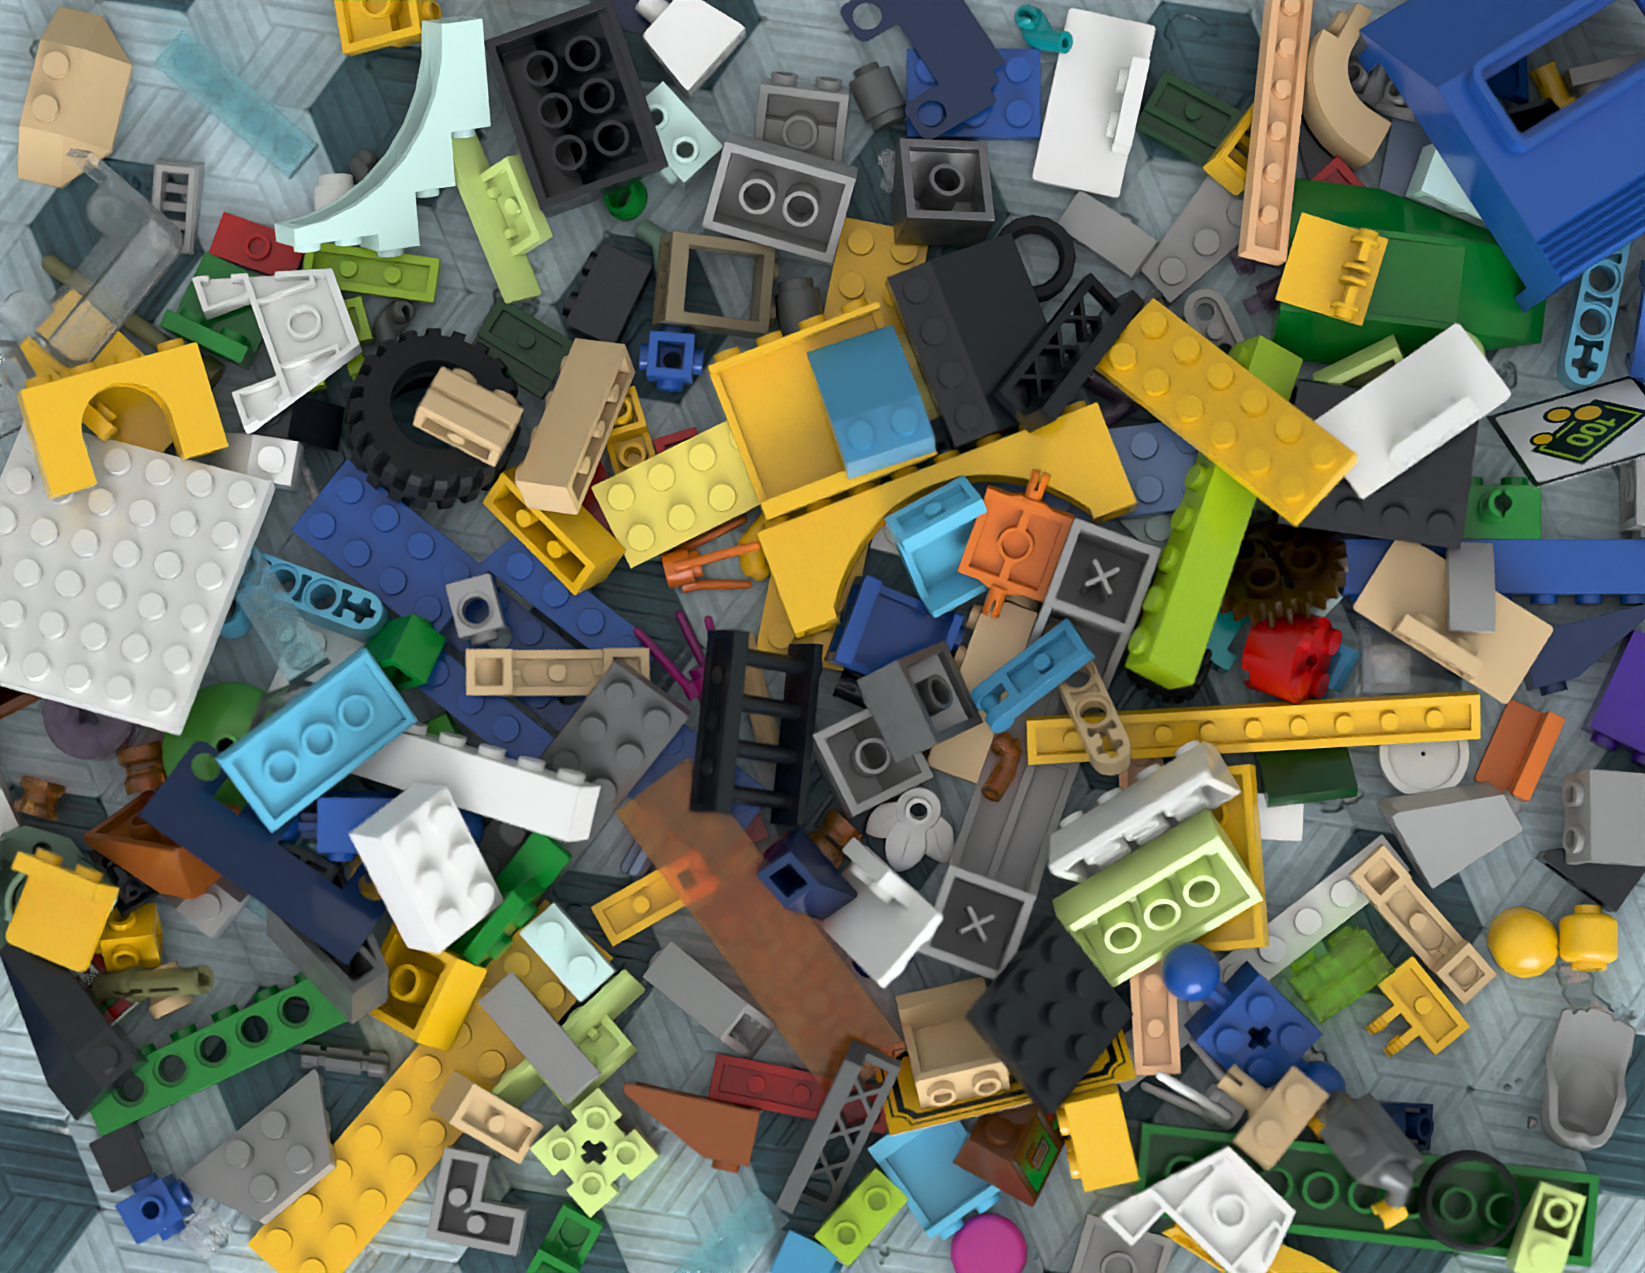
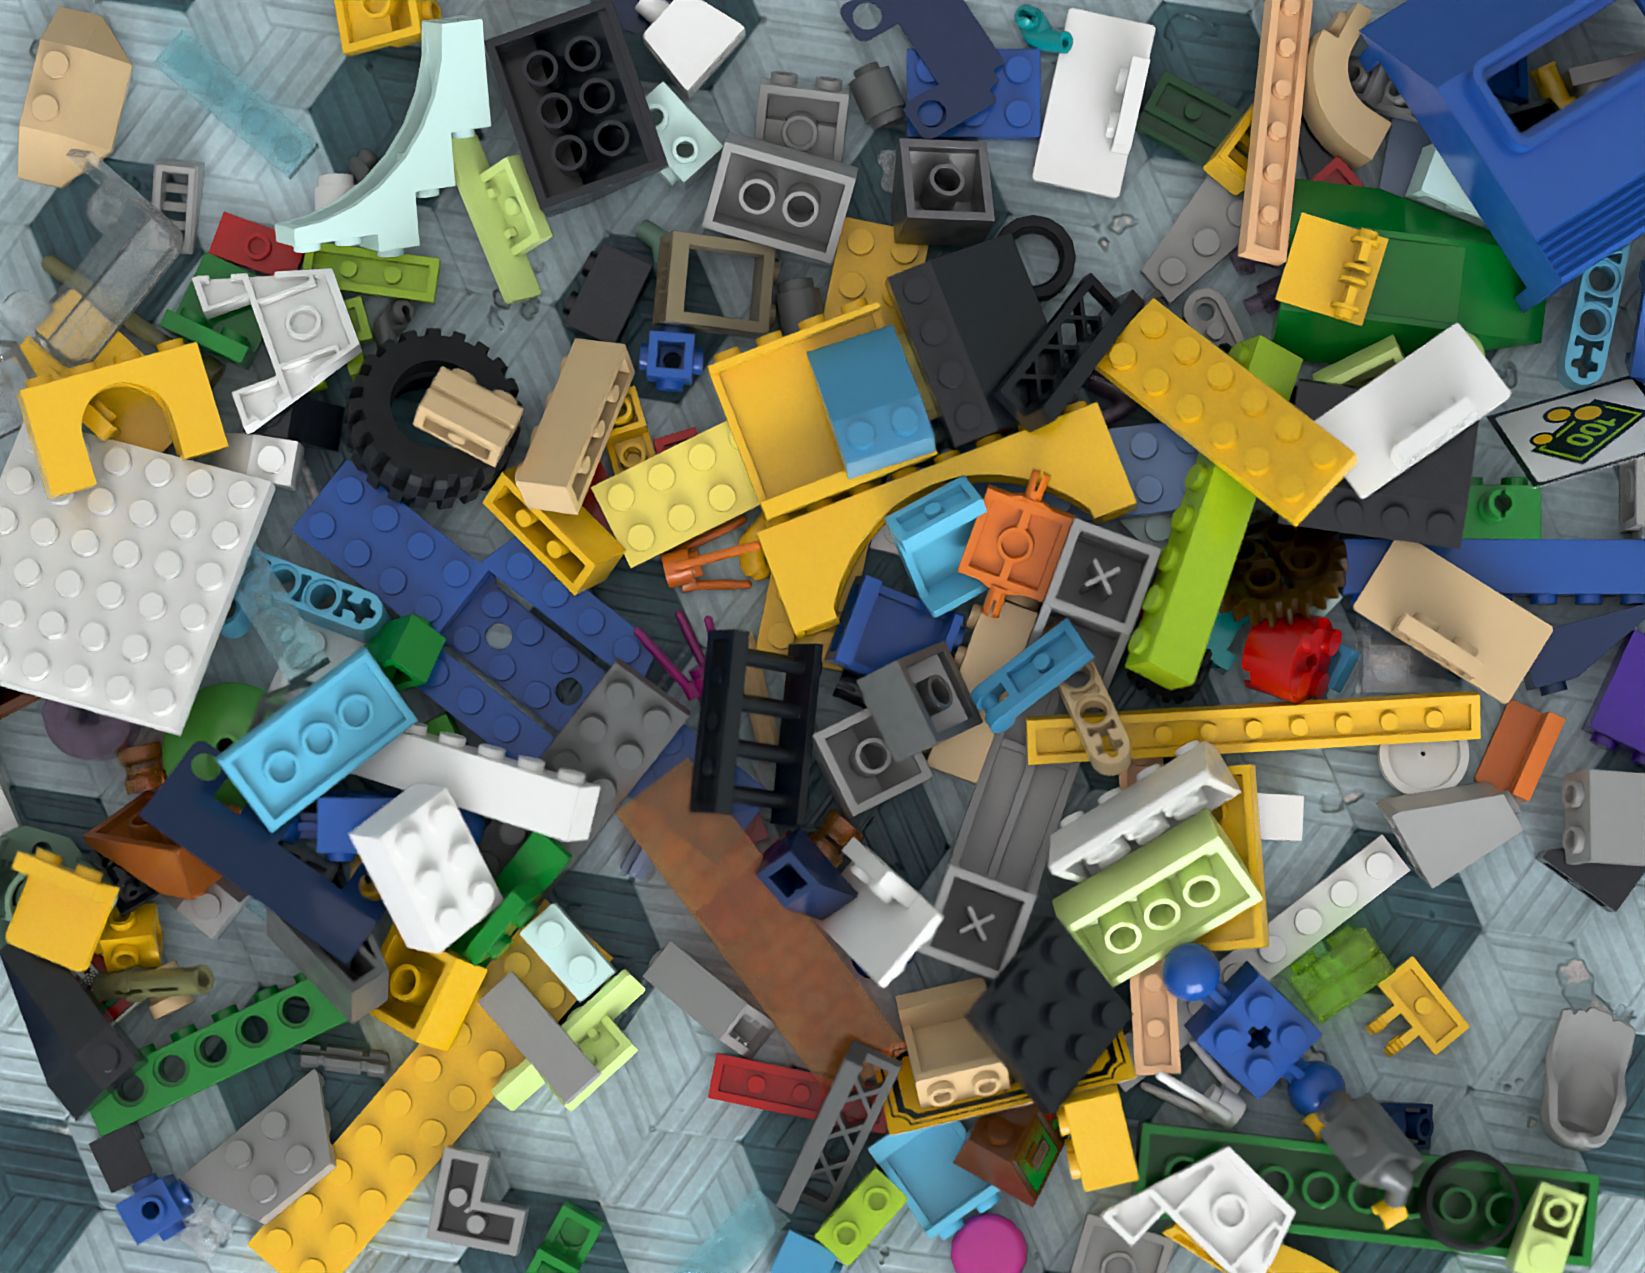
(39, 797): clear orange wheel -> none
(471, 589): light grey brick -> none
(486, 1117): tan panel -> none
(525, 346): dark green plate -> none
(545, 671): tan slope -> none
(592, 1179): yellowish green brick -> none
(617, 204): green plate -> none
(636, 907): yellow plate -> none
(707, 1125): dark orange slope -> none
(909, 835): white plate -> none
(1006, 768): clear orange arm -> none
(1107, 234): light grey slope -> none
(1273, 1114): tan brick -> none
(1306, 775): dark green tile -> none
(1421, 925): tan slope -> none
(1470, 588): light grey slope -> none
(1523, 942): yellow hair -> none
(1588, 938): yellow head -> none

